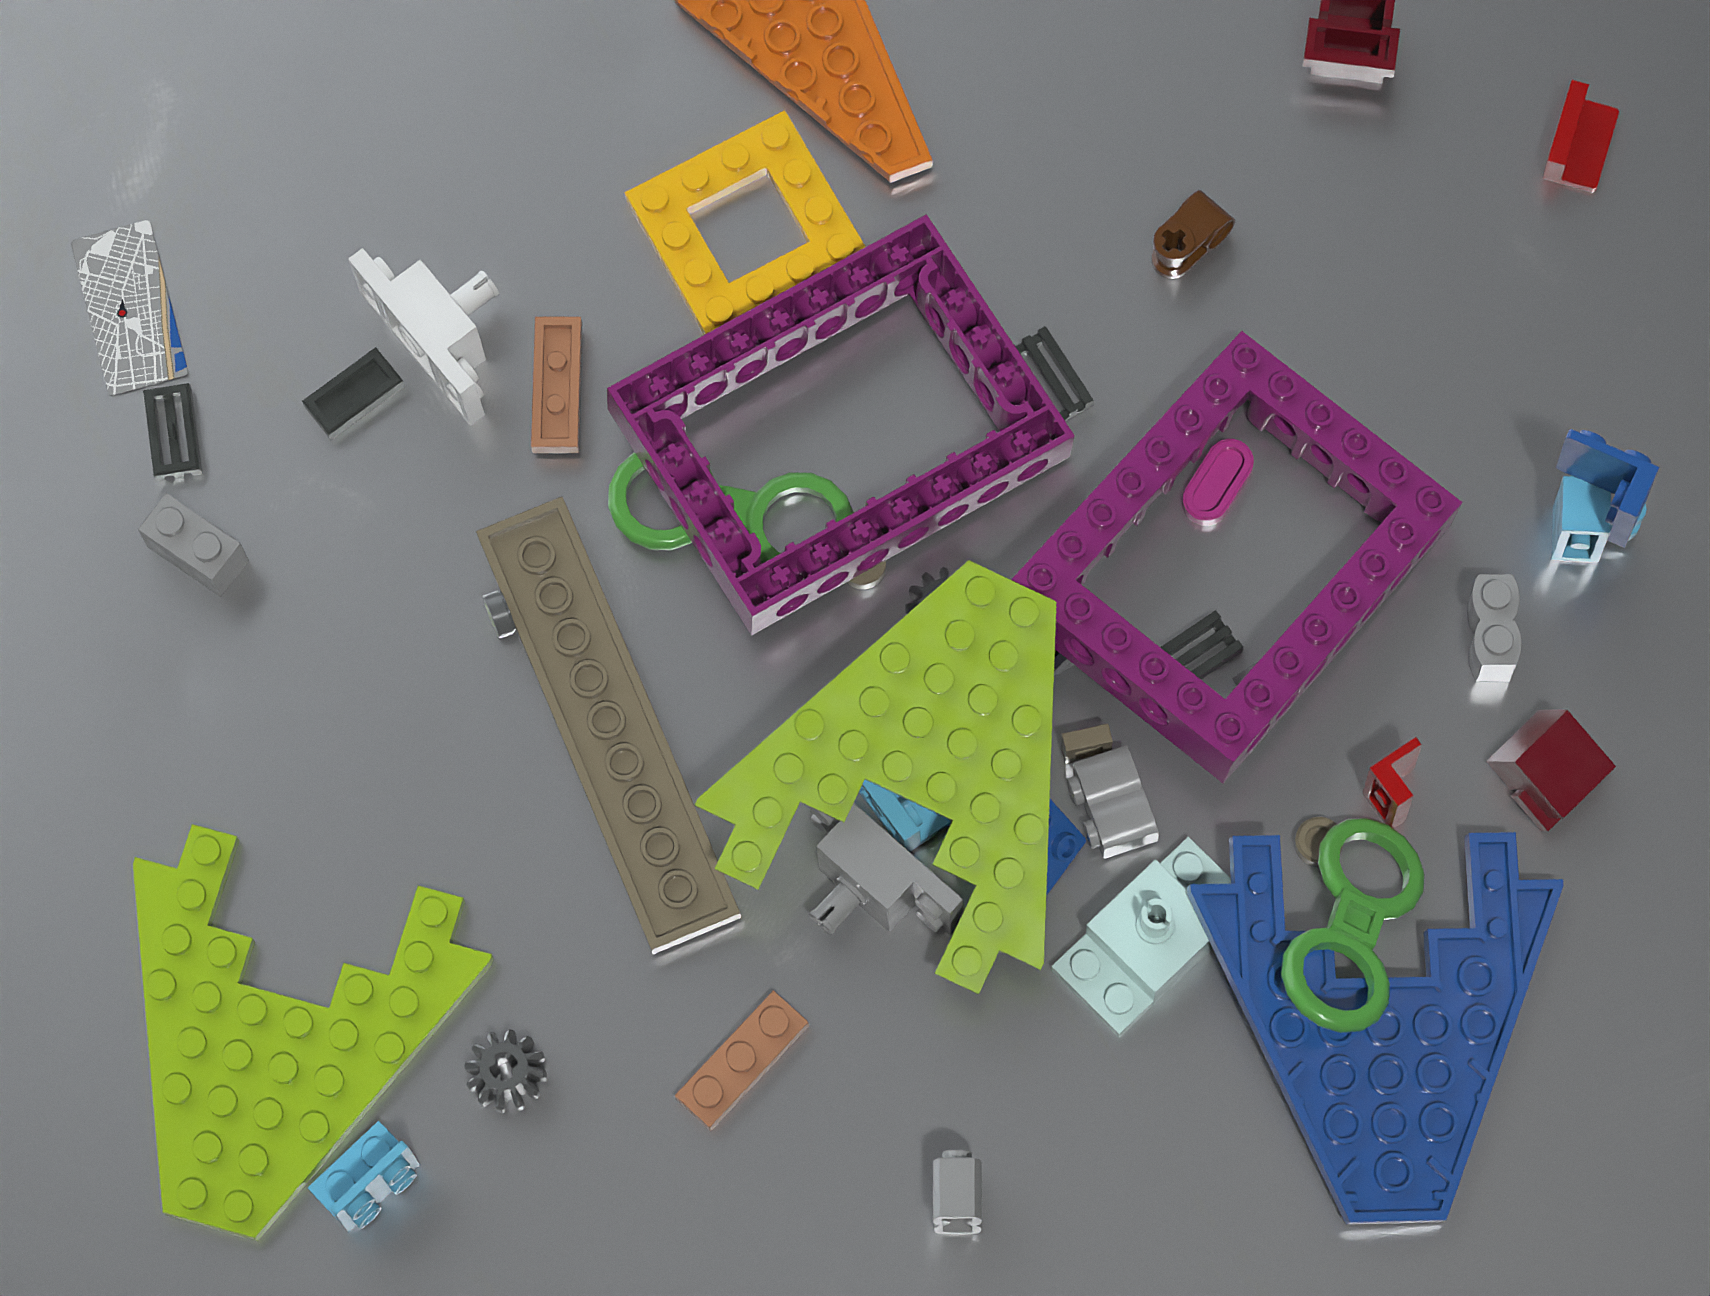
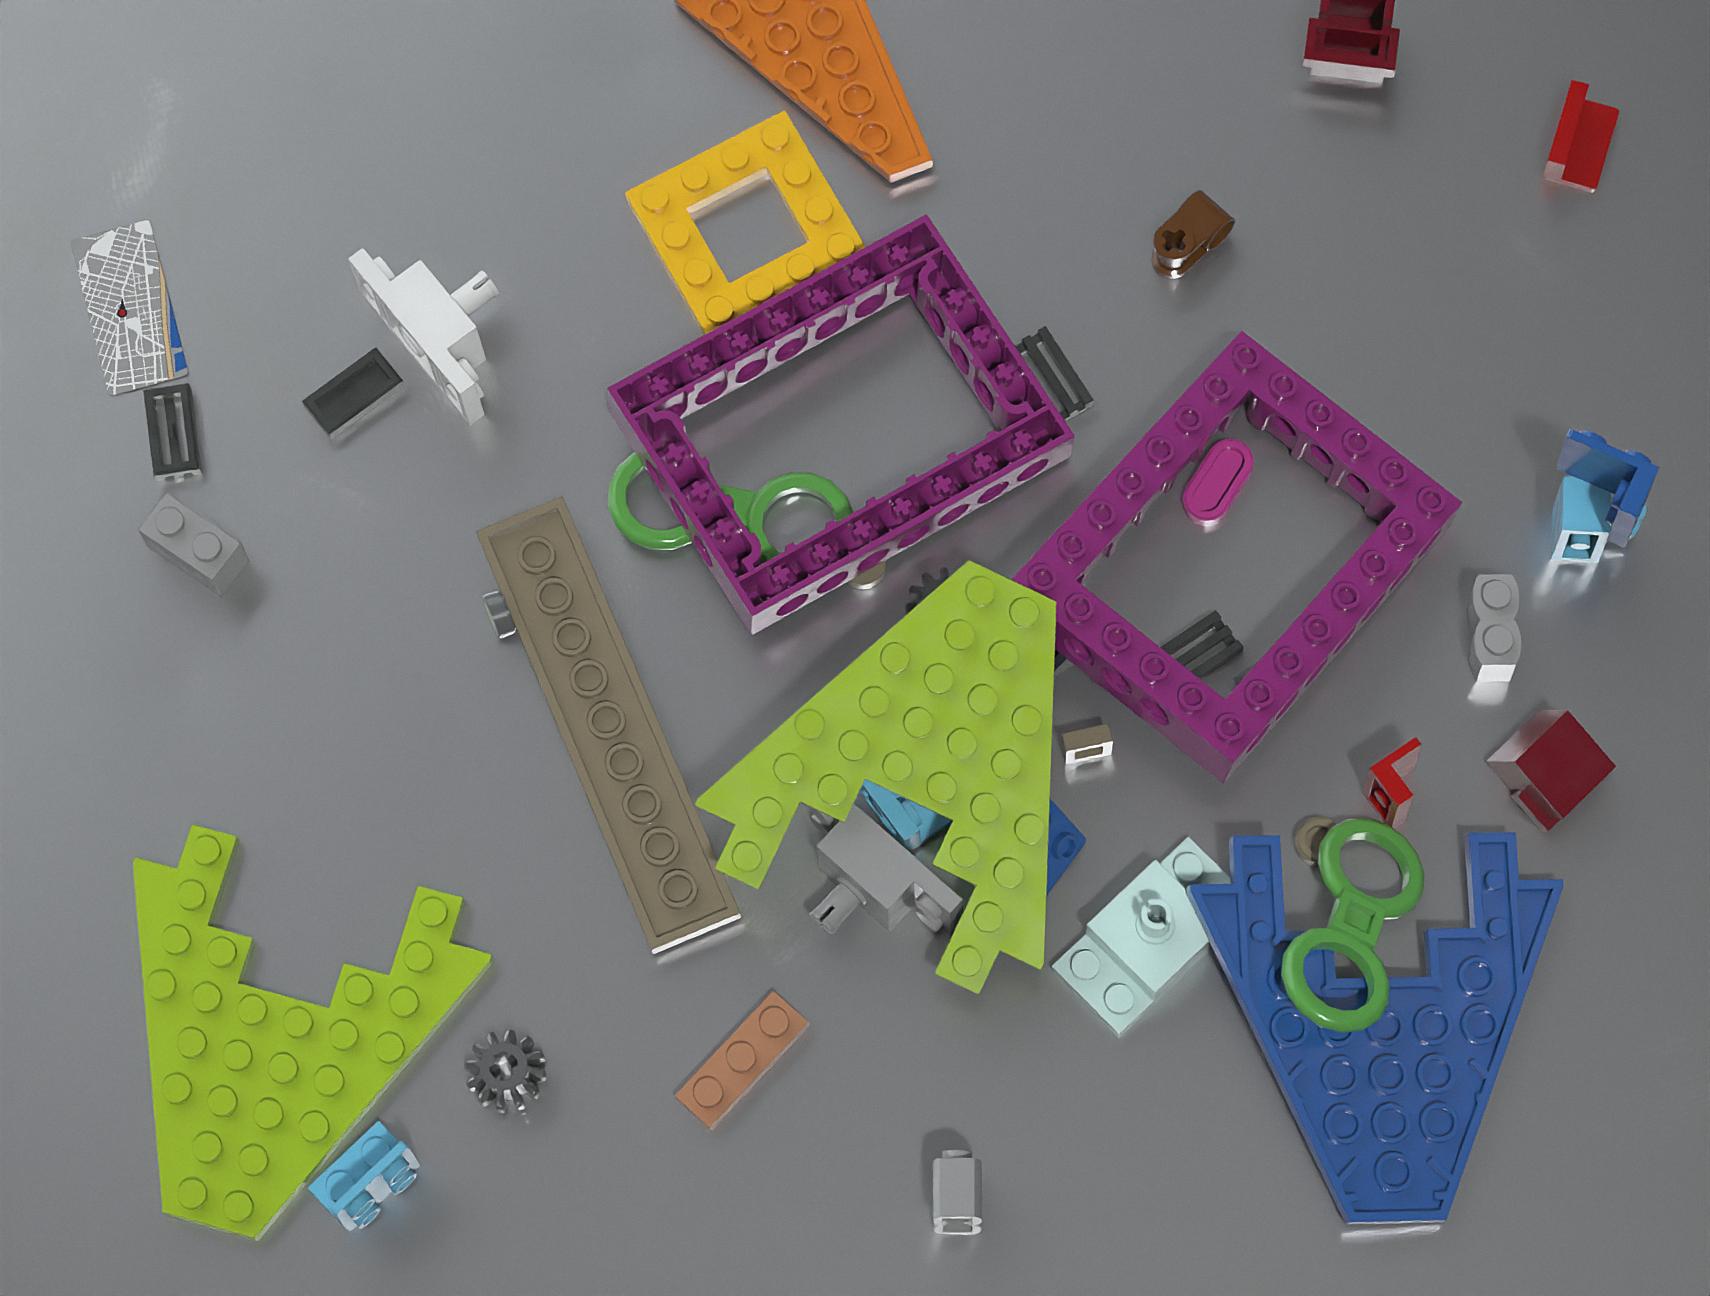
(556, 385): nougat plate -> none
(1114, 802): light grey brick -> none

